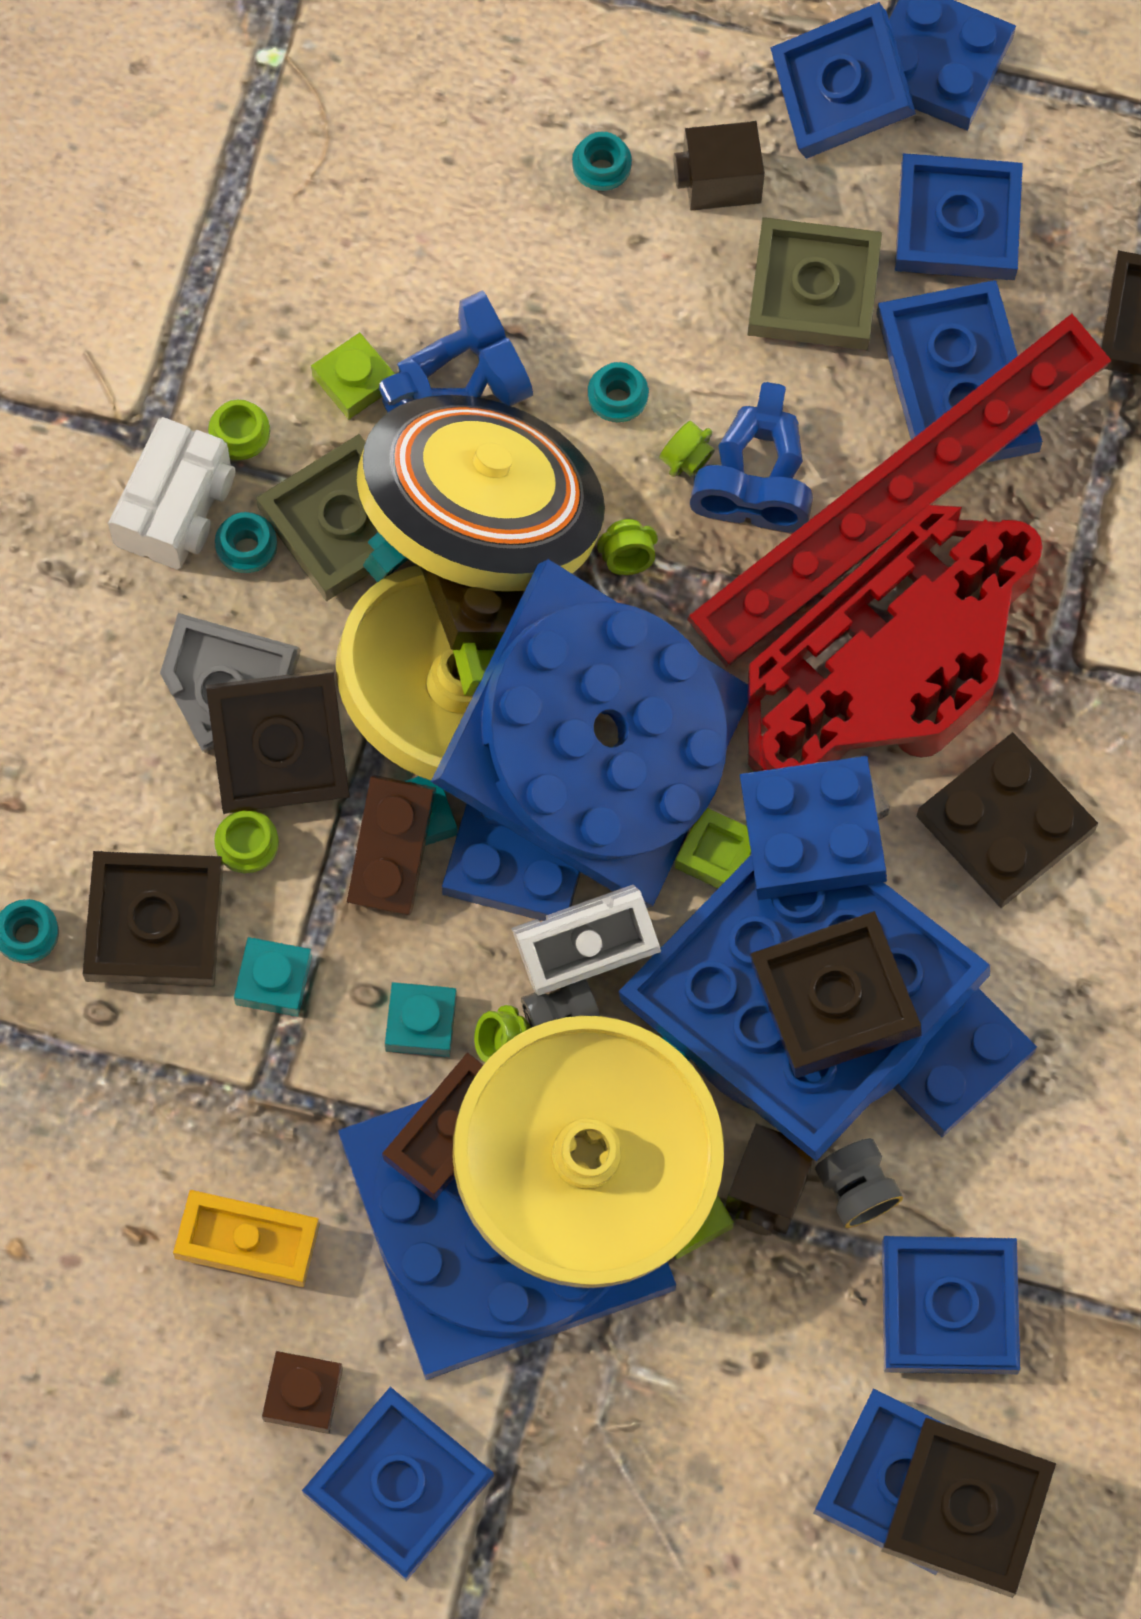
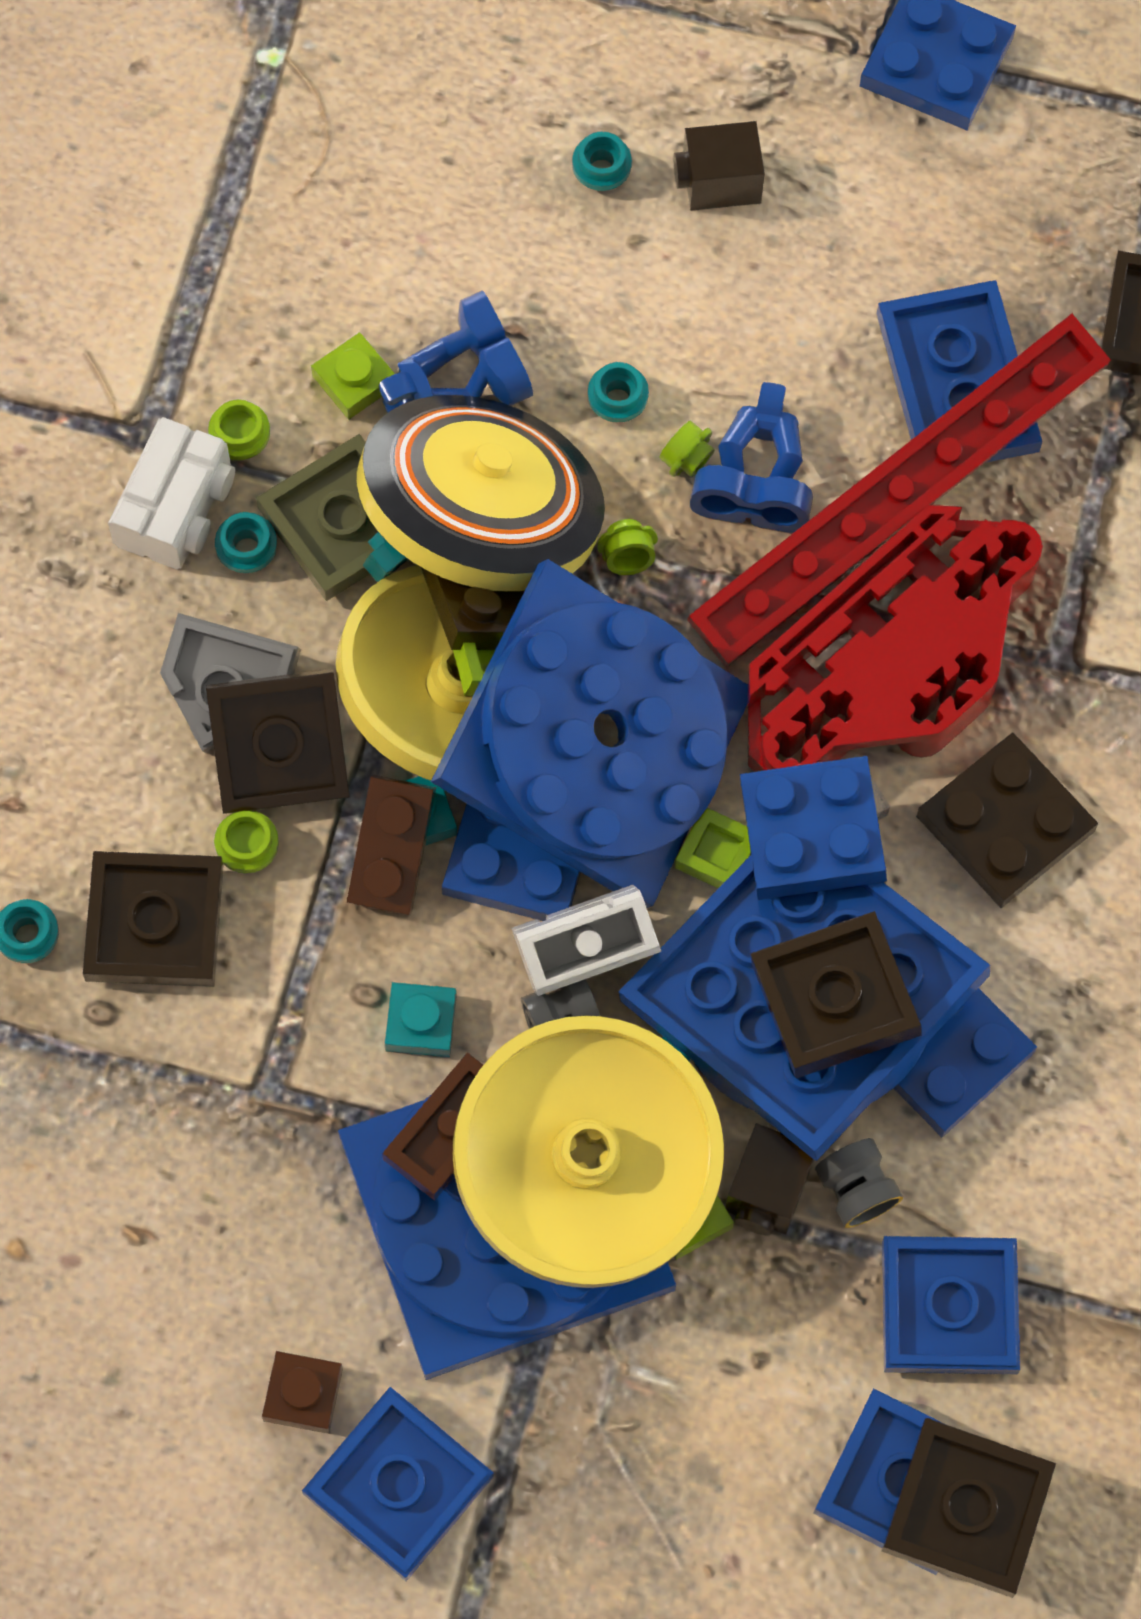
(246, 1238): yellow plate -> none
(273, 977): teal plate -> none
(496, 1029): lime plate -> none
(815, 283): olive plate -> none
(842, 80): blue plate -> none
(959, 216): blue plate -> none

